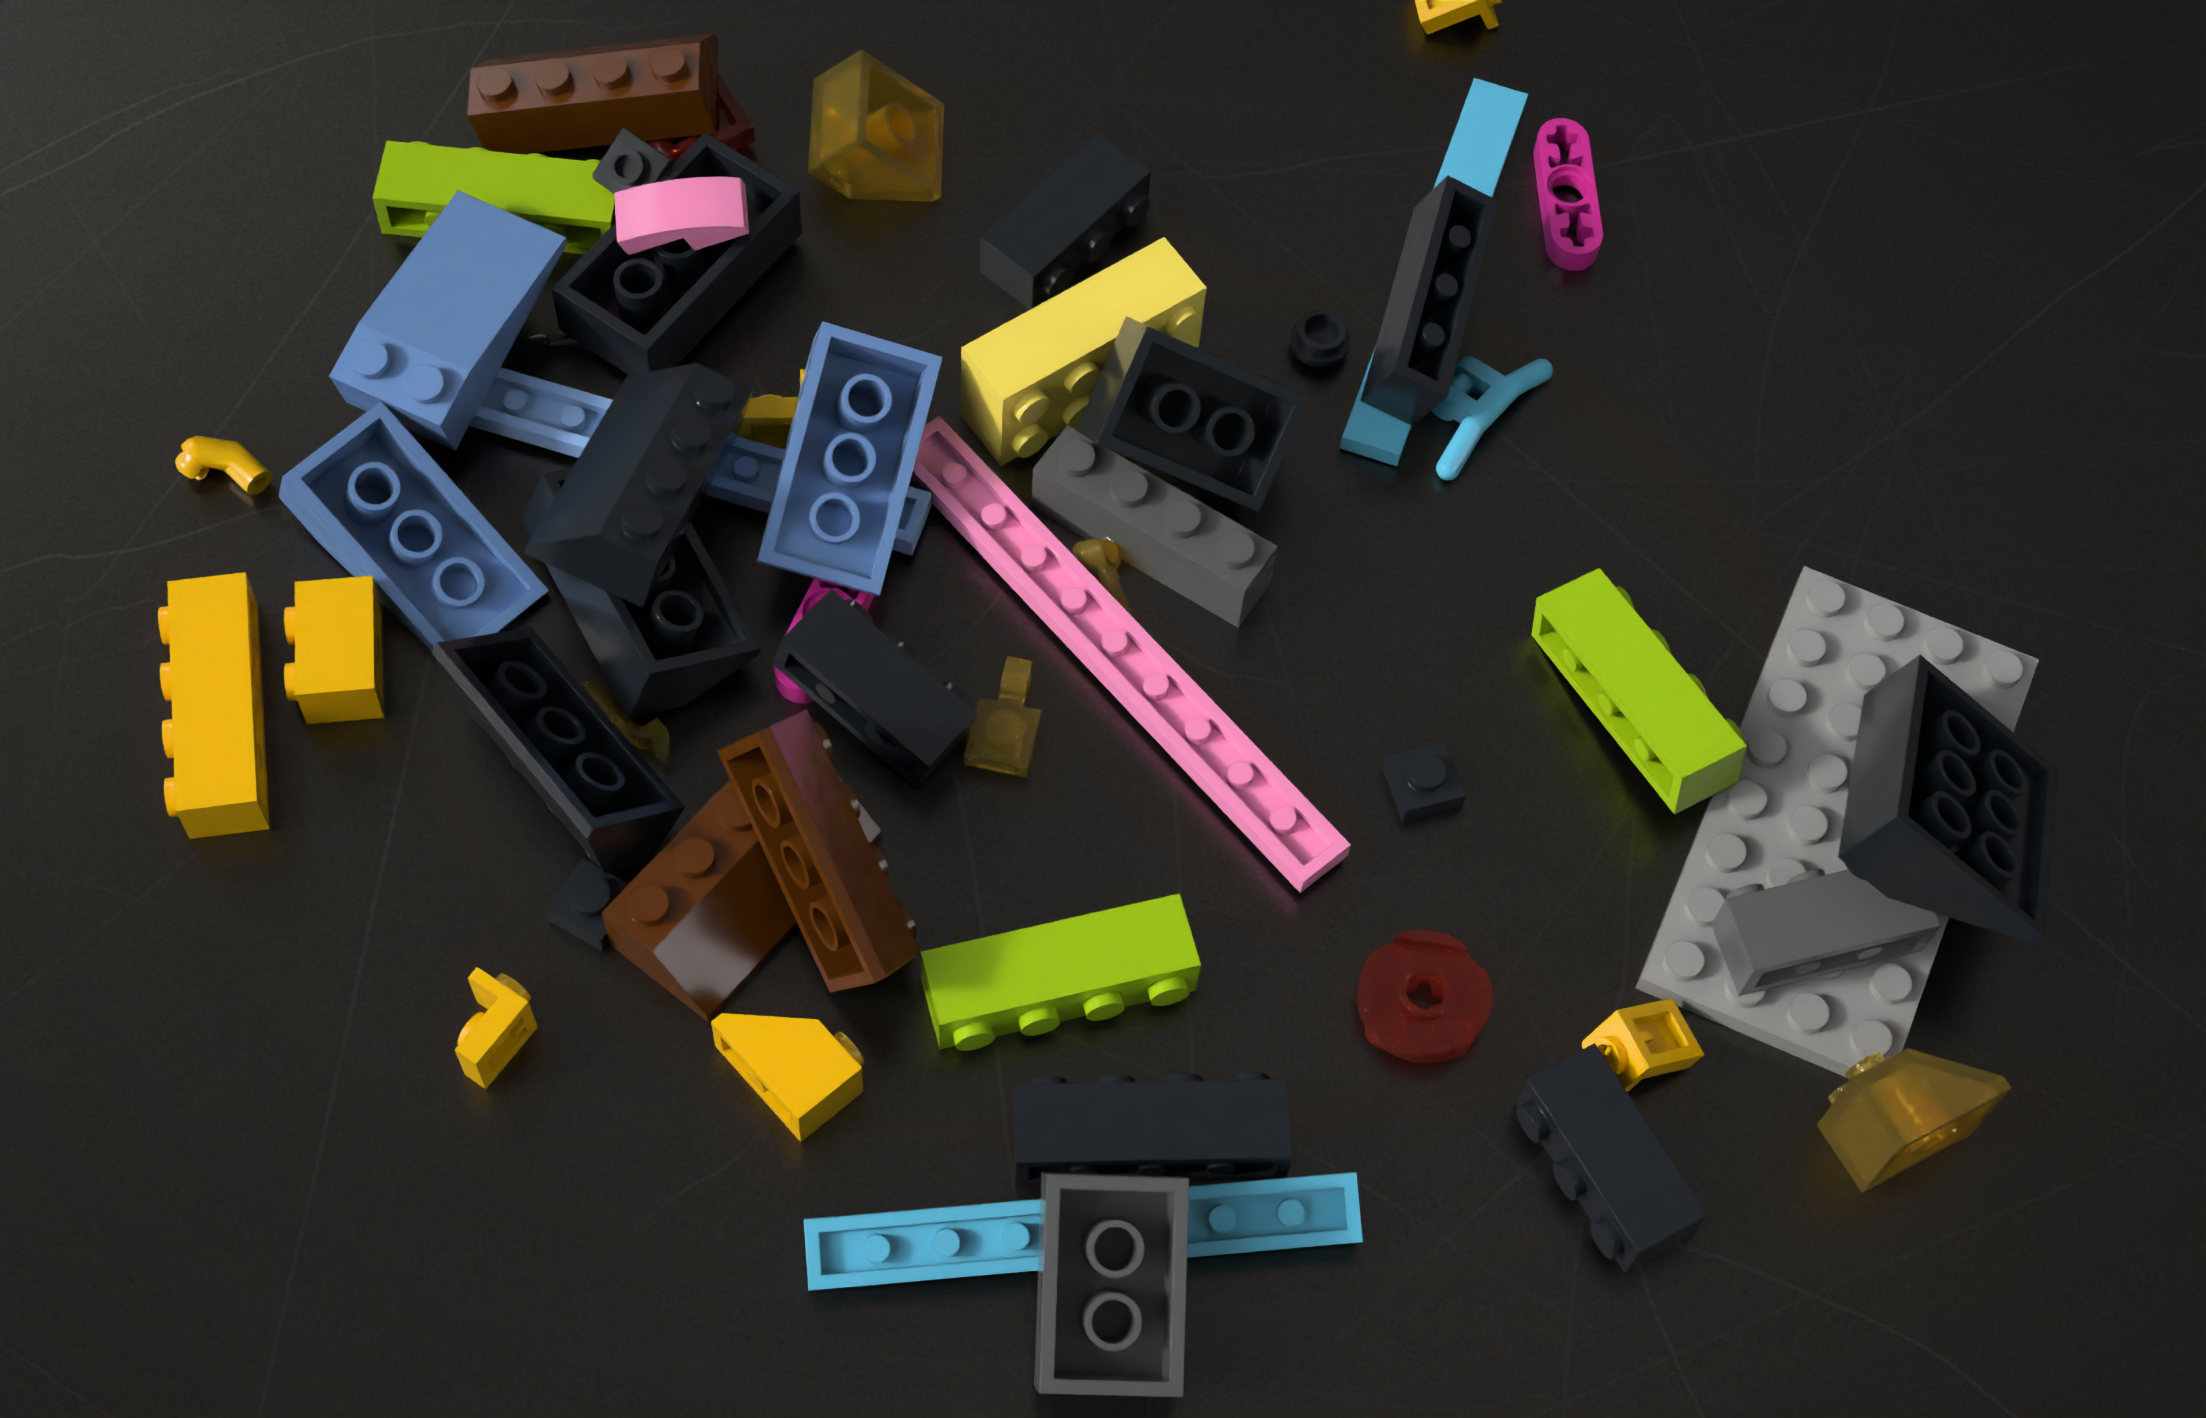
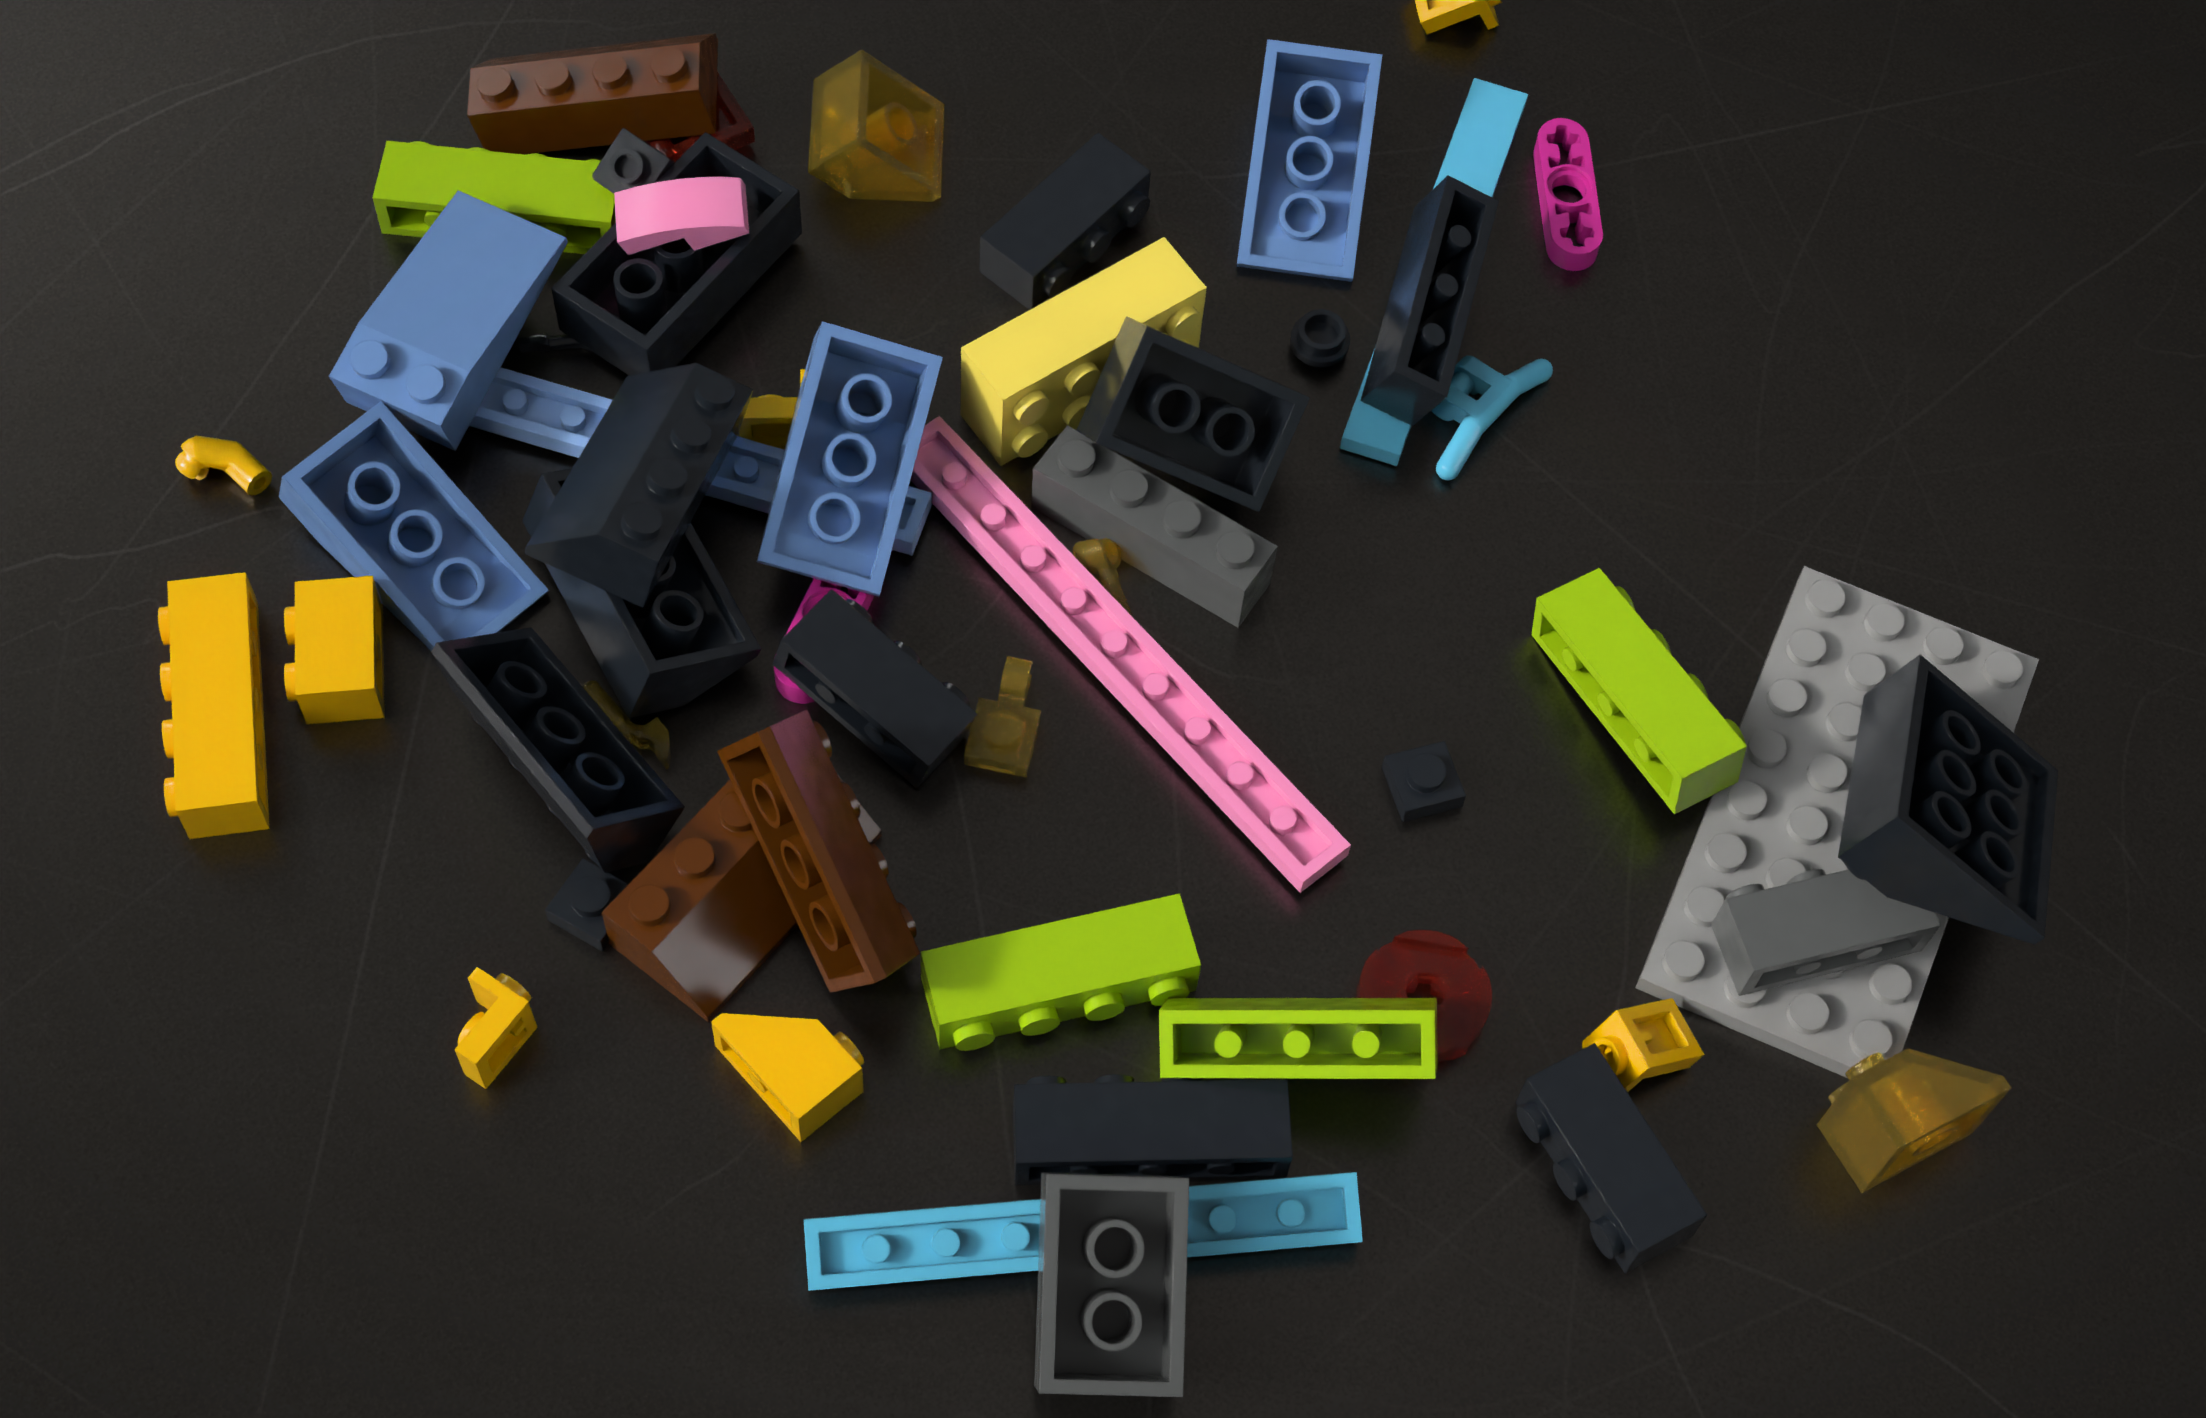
(1299, 1038): none -> lime brick
(1309, 160): none -> medium blue slope

